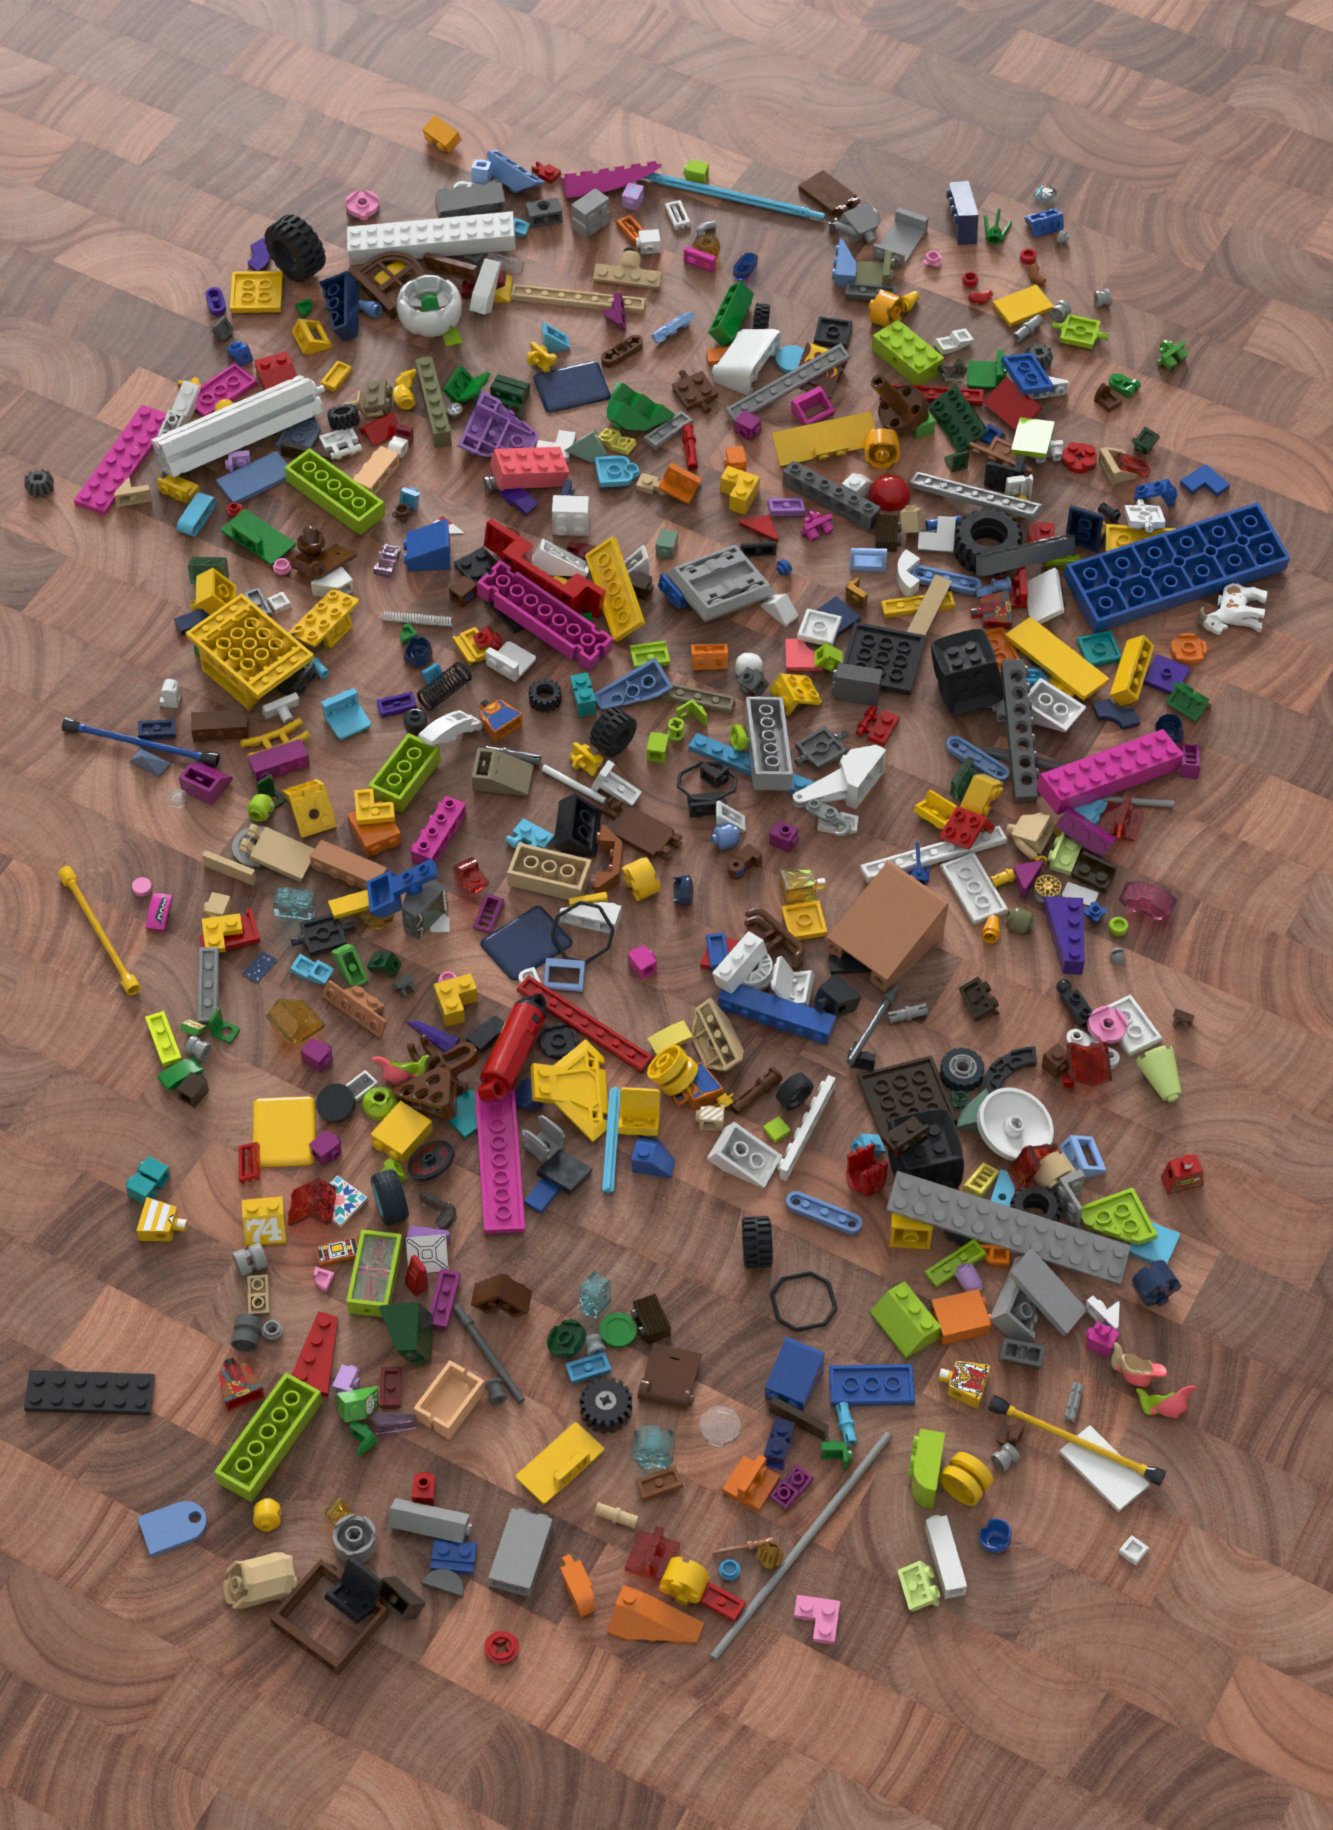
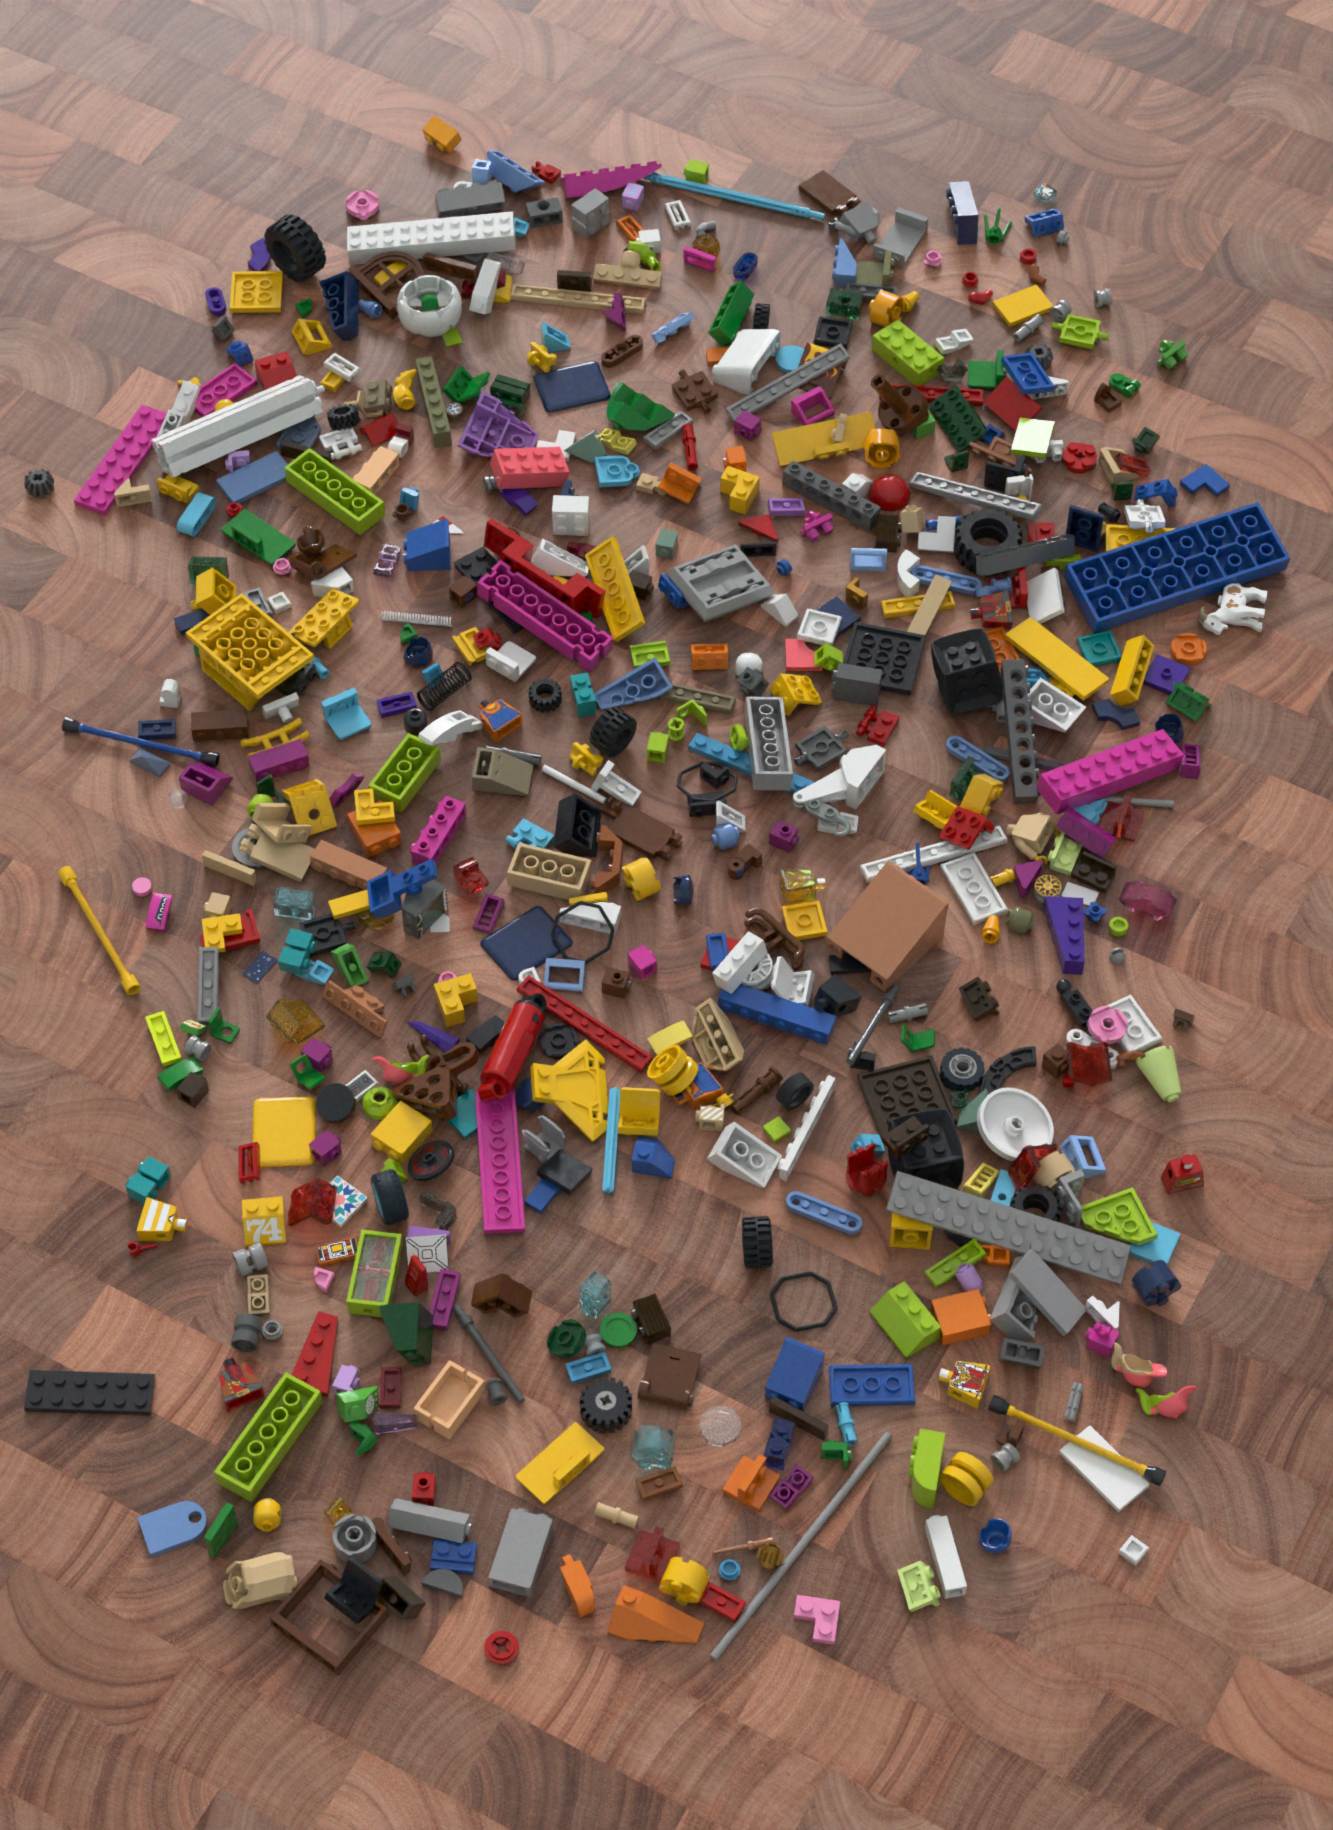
(135, 1253): none -> red hand
(221, 1530): none -> green tile
(272, 819): none -> tan panel
(296, 956): none -> teal piece
(308, 1077): none -> green bracket
(339, 368): none -> white tile
(346, 789): none -> magenta tile
(390, 1546): none -> reddish brown plate
(574, 280): none -> dark brown bracket
(616, 982): none -> reddish brown brick
(648, 257): none -> lime arm
(837, 433): none -> tan plate
(844, 303): none -> clear green brick
(917, 1041): none -> green bracket
(1122, 490): none -> dark green bracket
(1128, 1056): none -> dark orange arm

